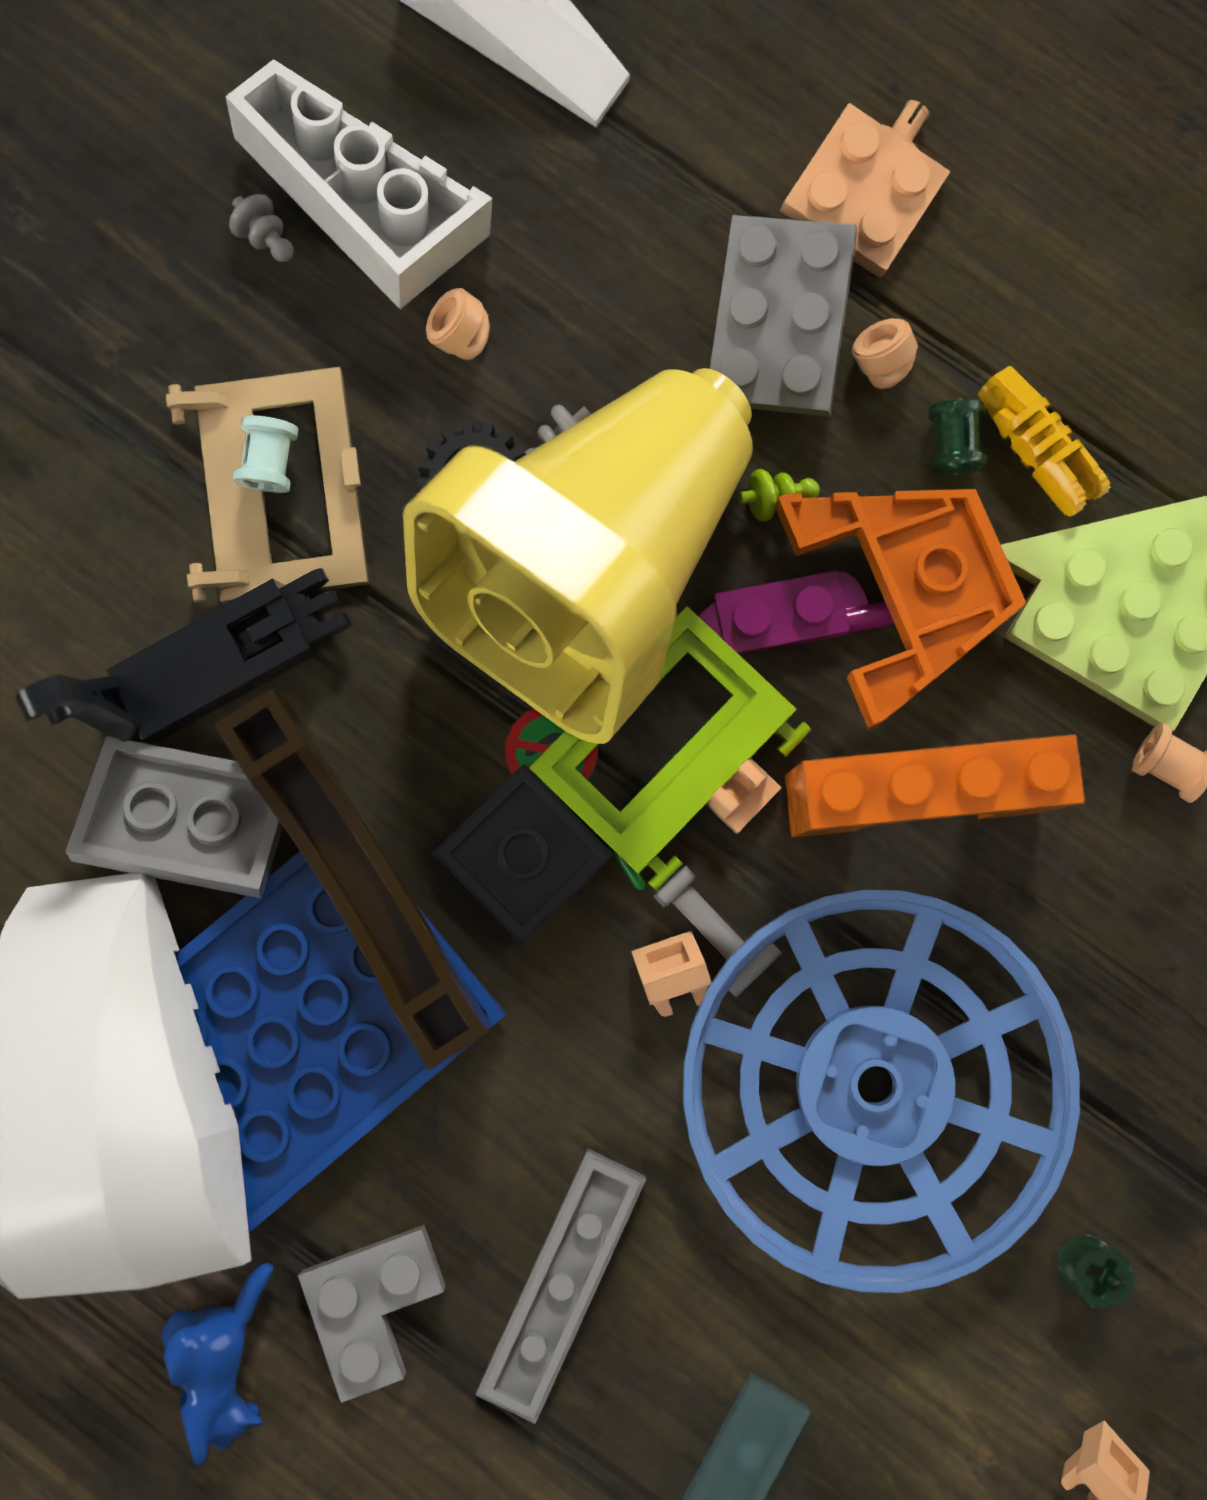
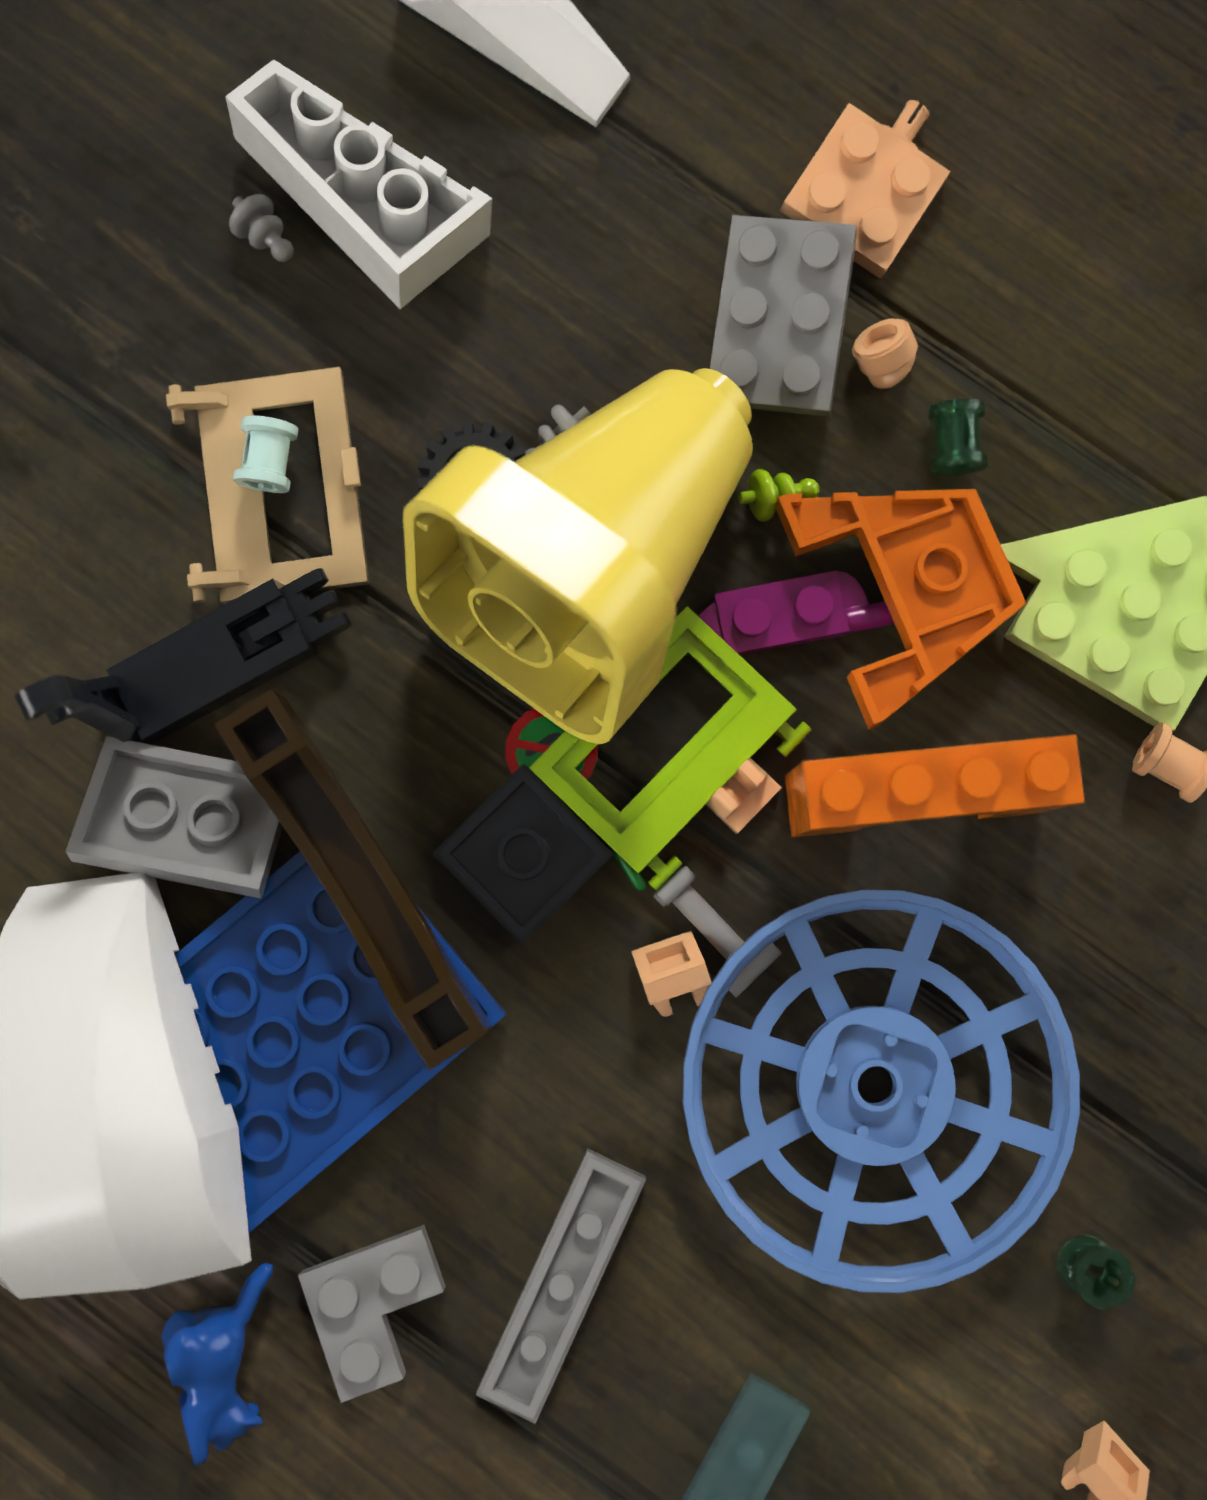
(458, 324): light nougat tile -> none
(1043, 441): yellow hinge -> none

